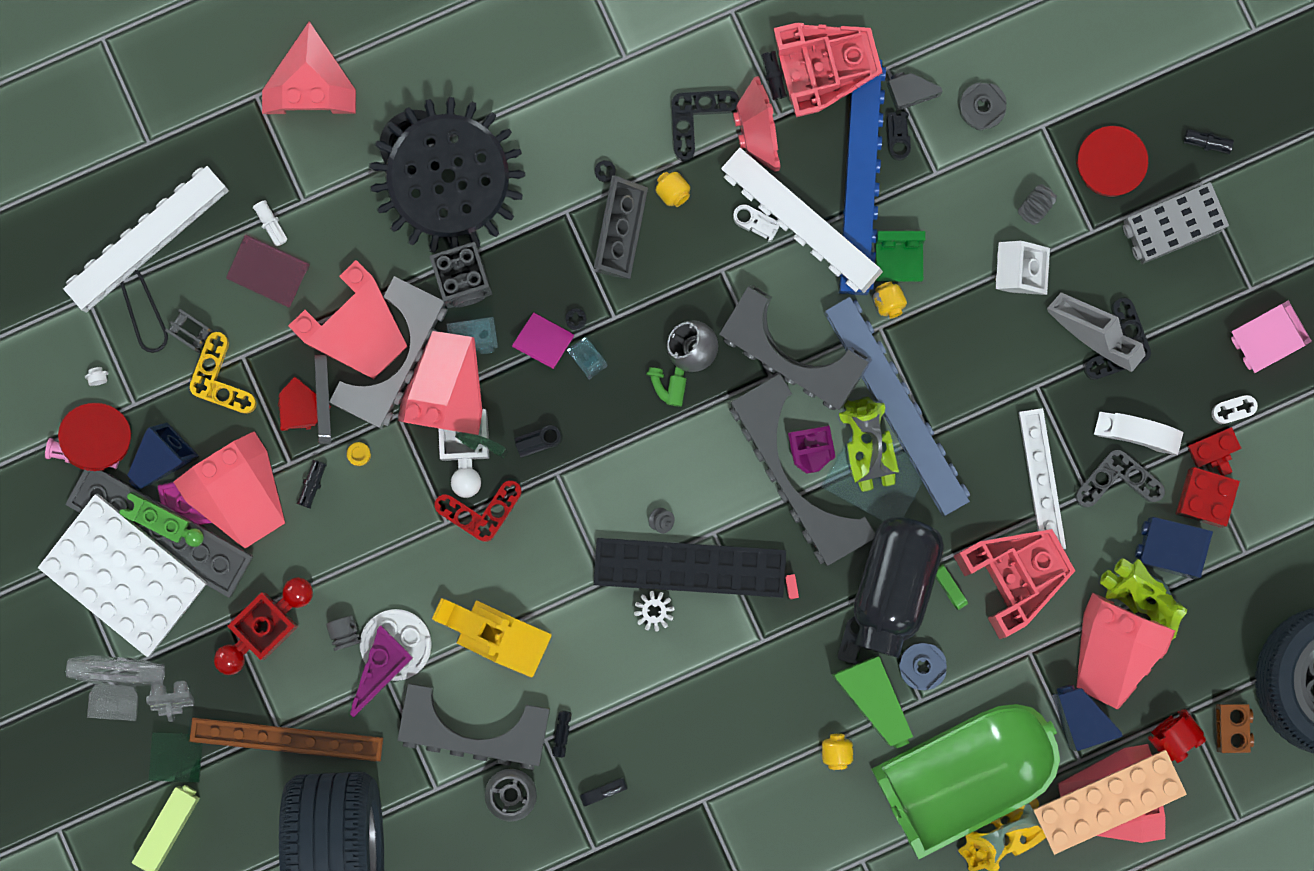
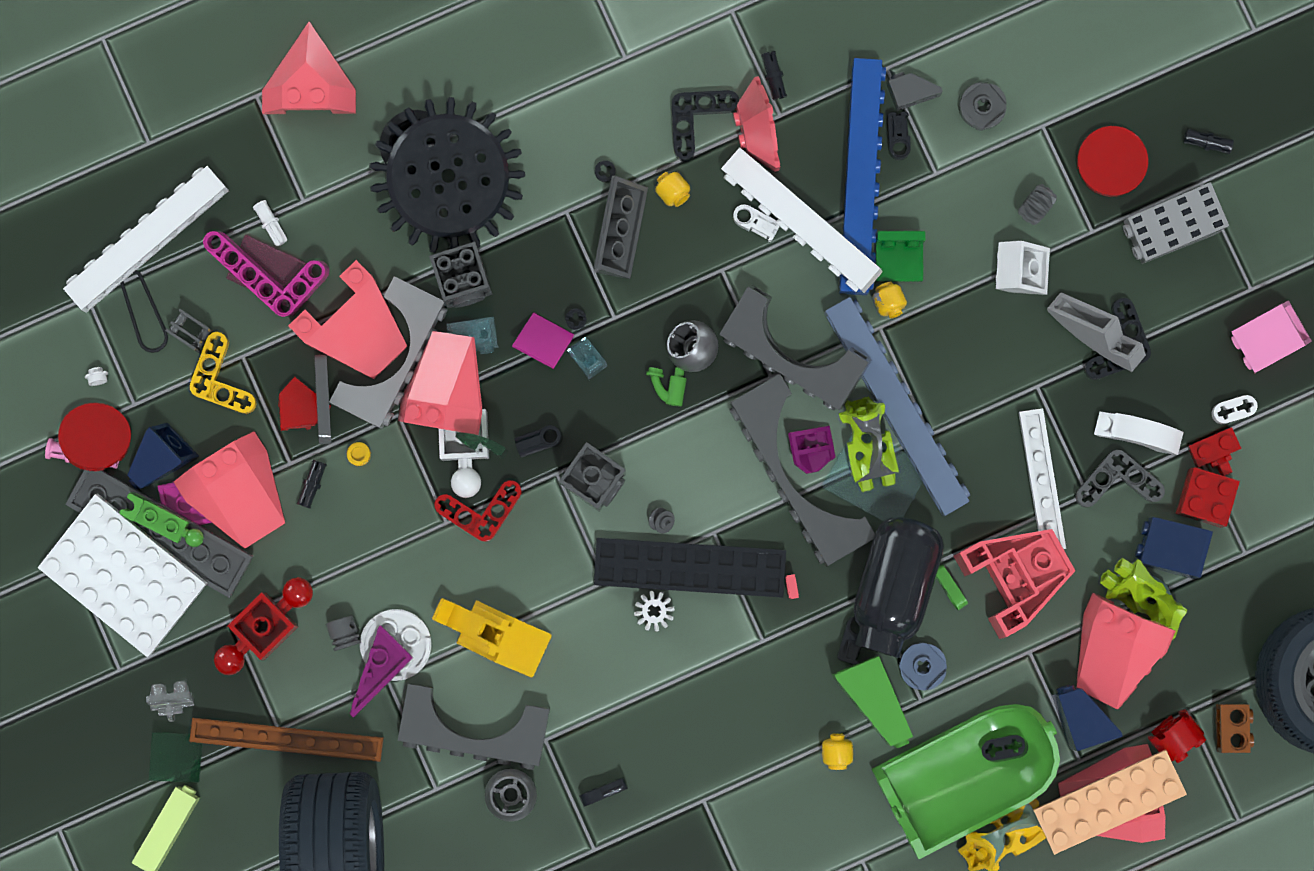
(114, 683): clear plate -> none
(262, 277): none -> dark pink beam
(562, 733): black axle -> none
(593, 477): none -> dark grey brick
(824, 63): coral wedge -> none
(1006, 754): none -> black beam

